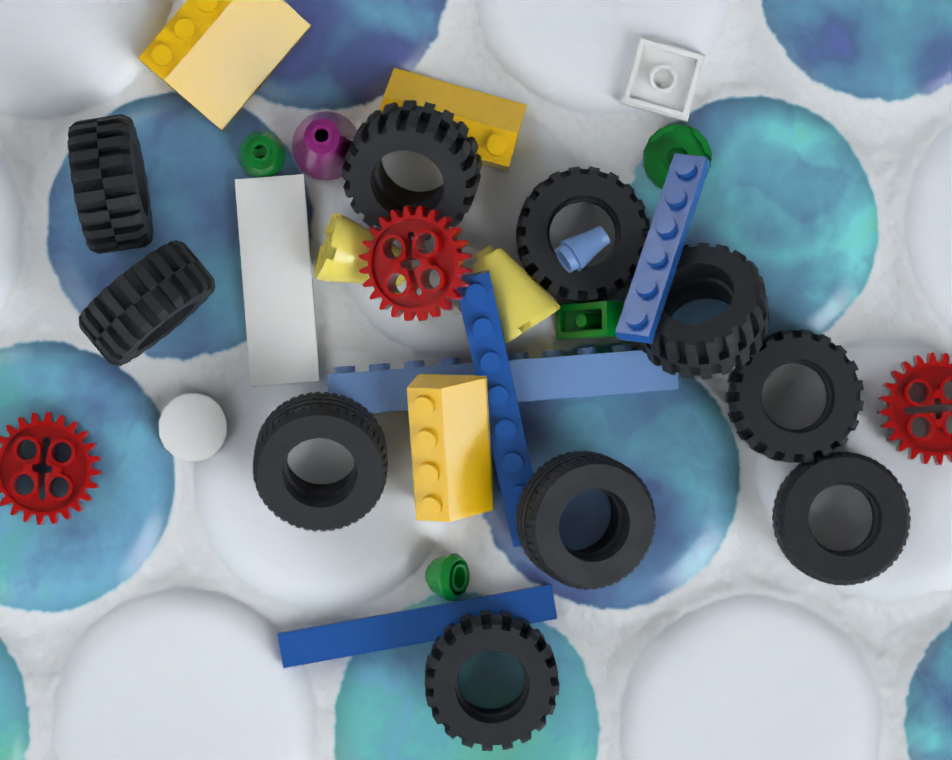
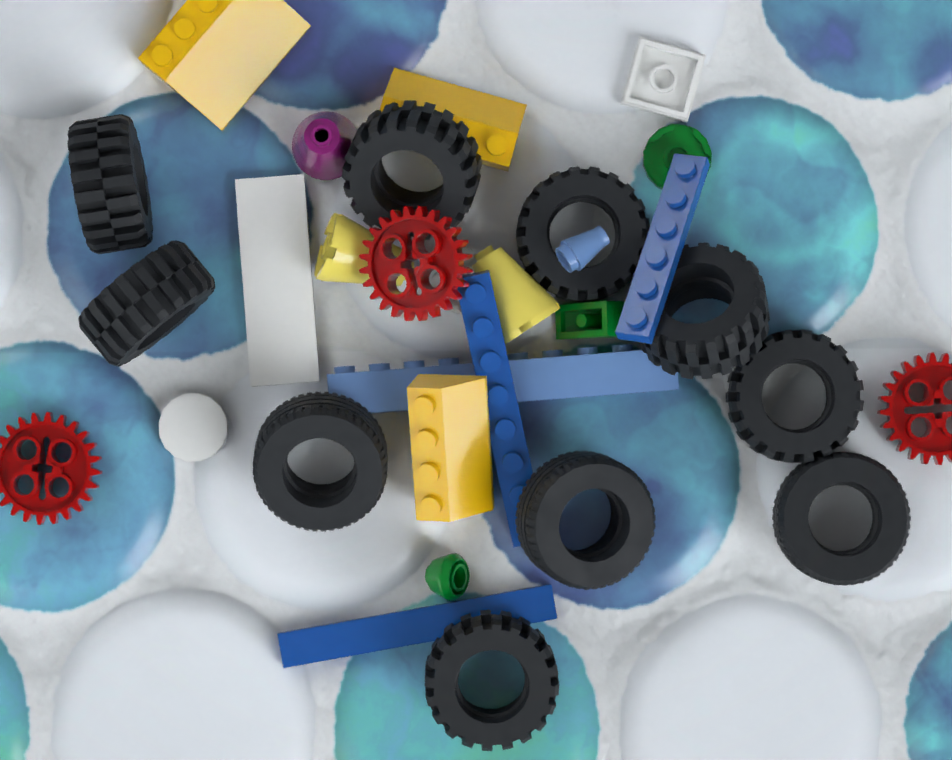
(271, 148): green cone -> none

